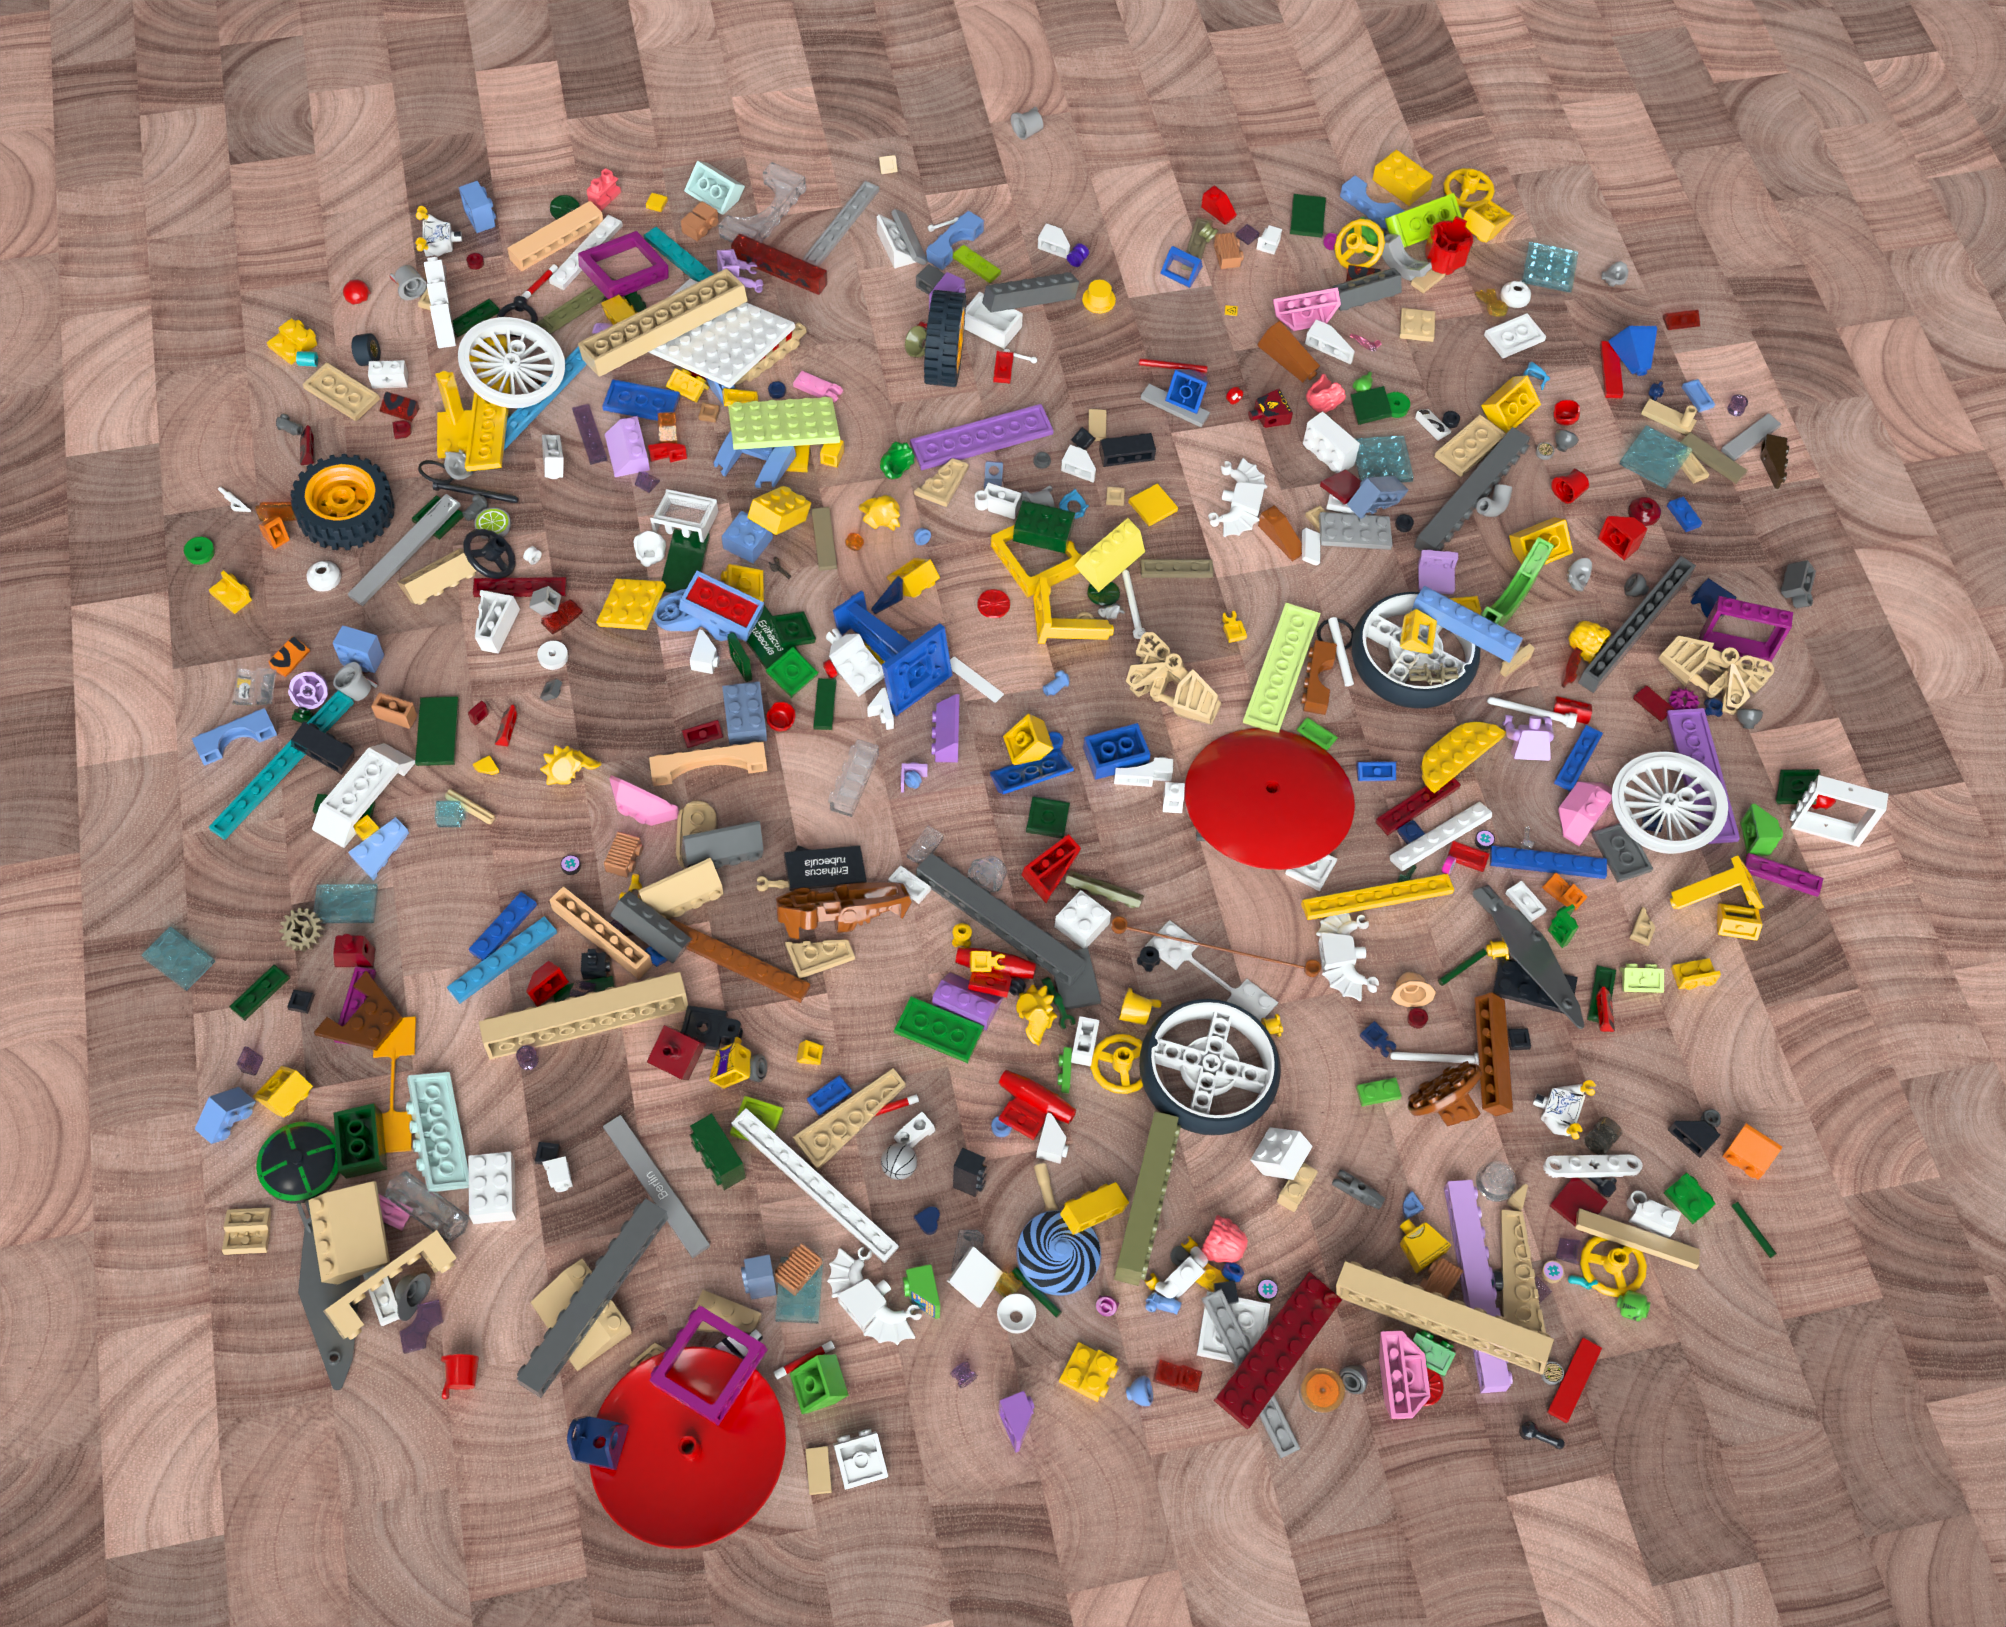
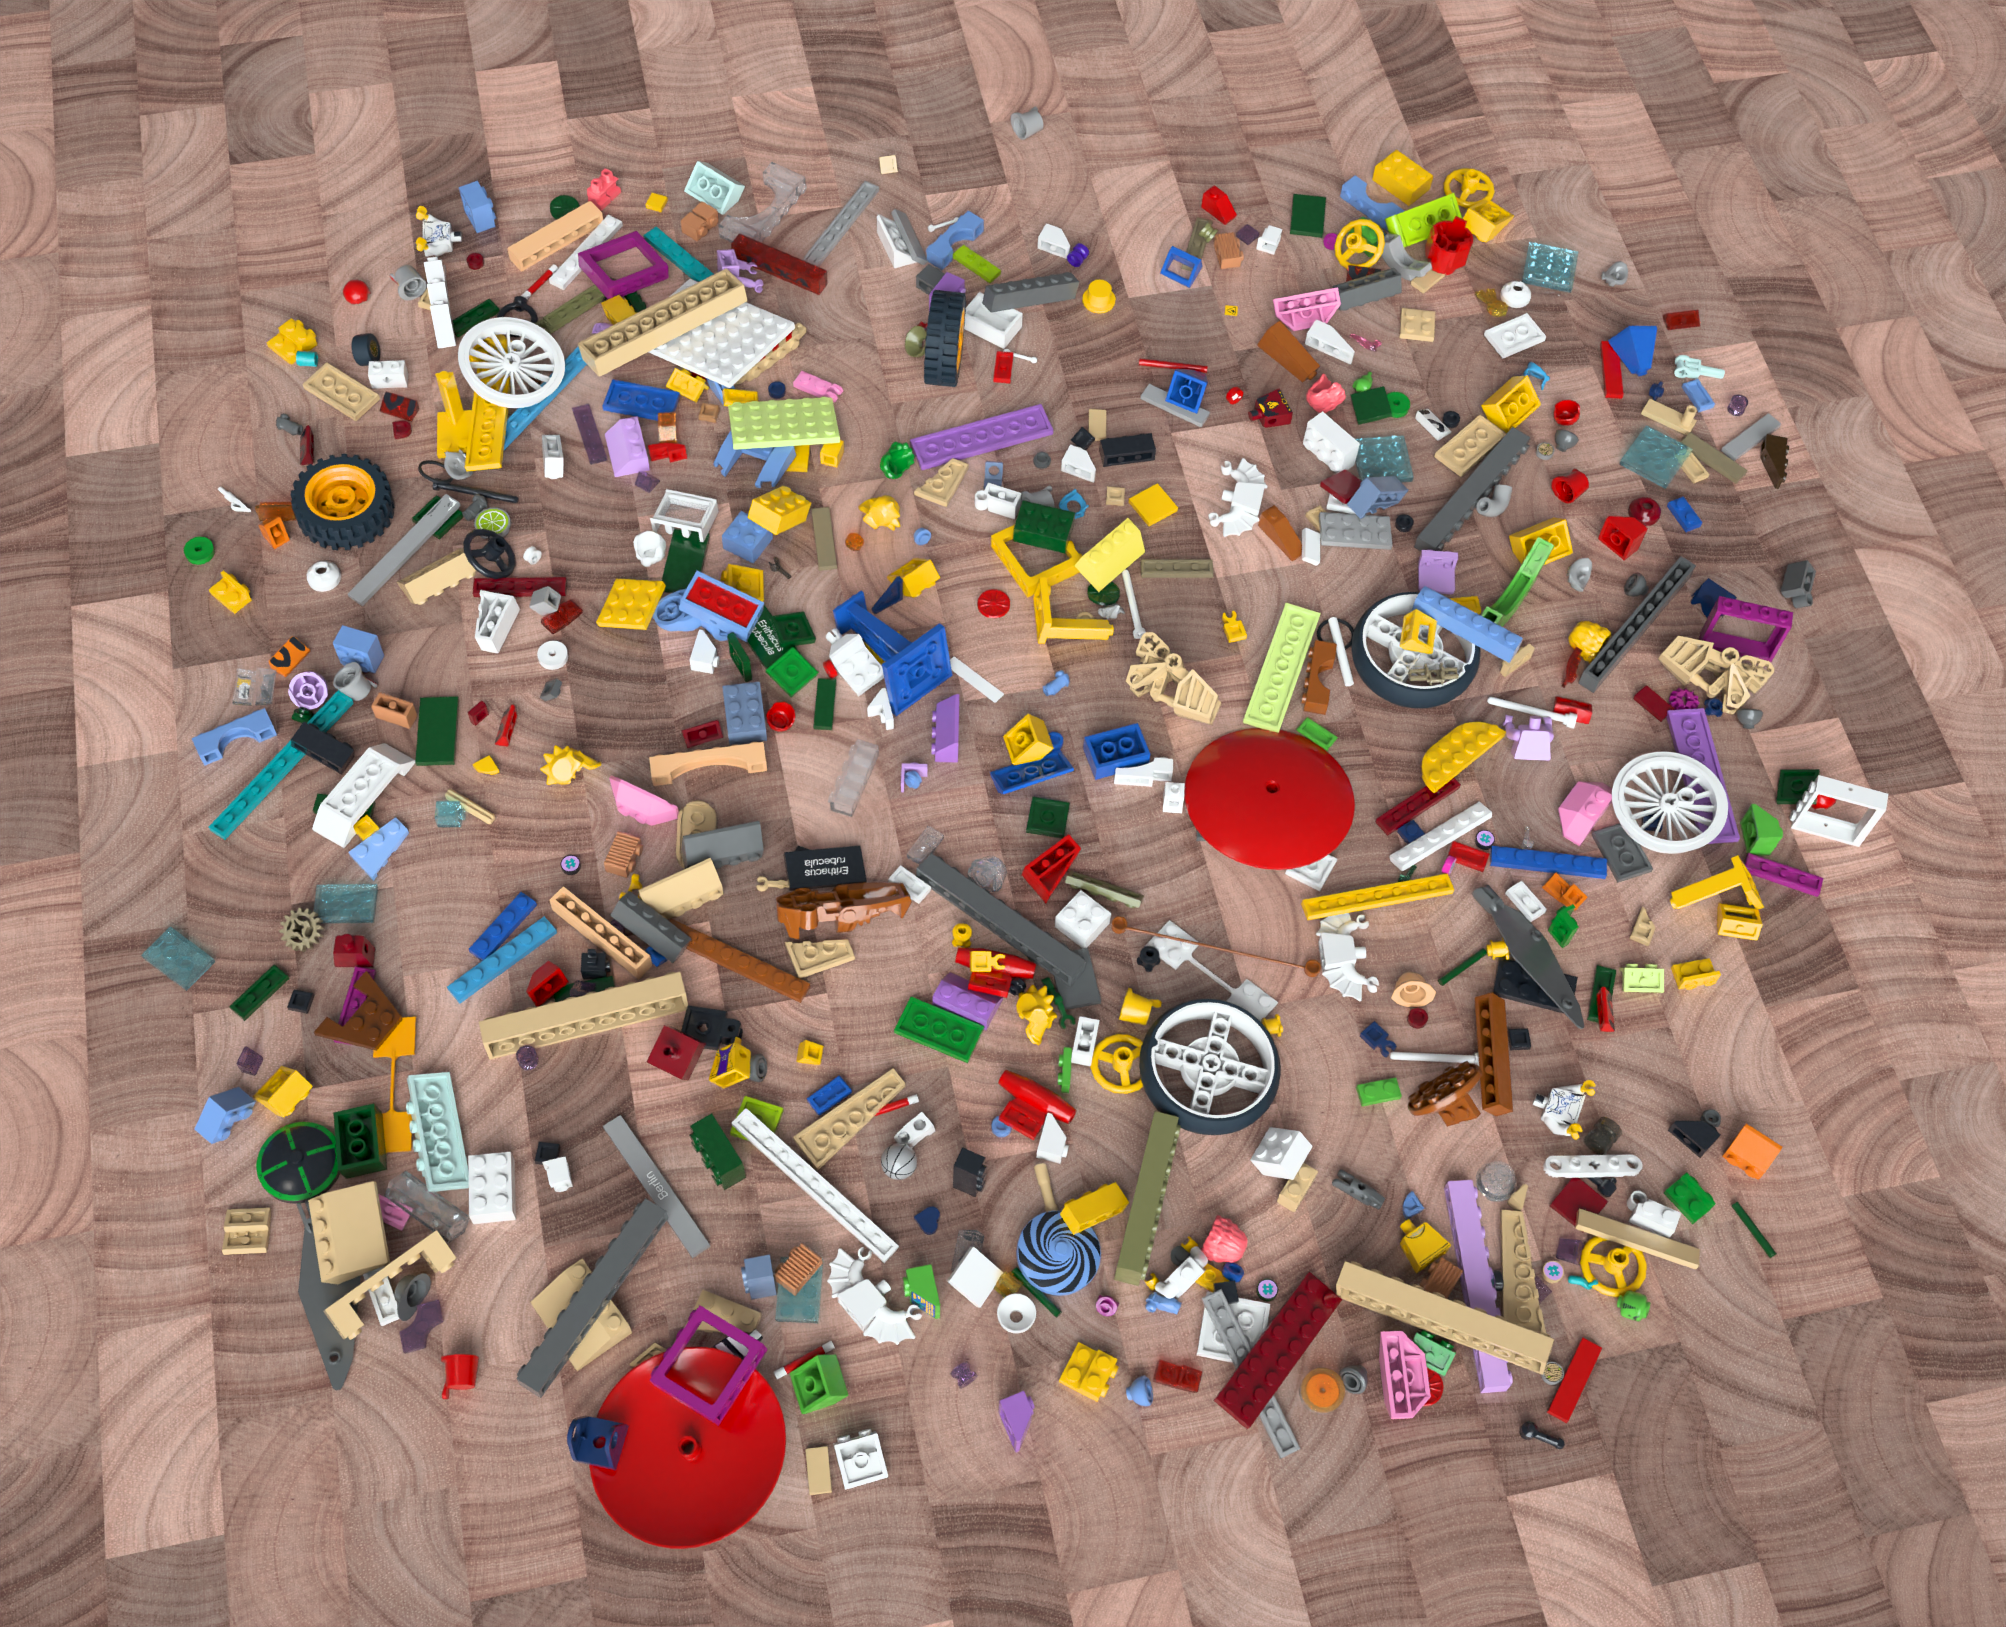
(1376, 771): blue slope -> none
(1578, 758): blue plate -> none
(1692, 368): none -> light aqua connector

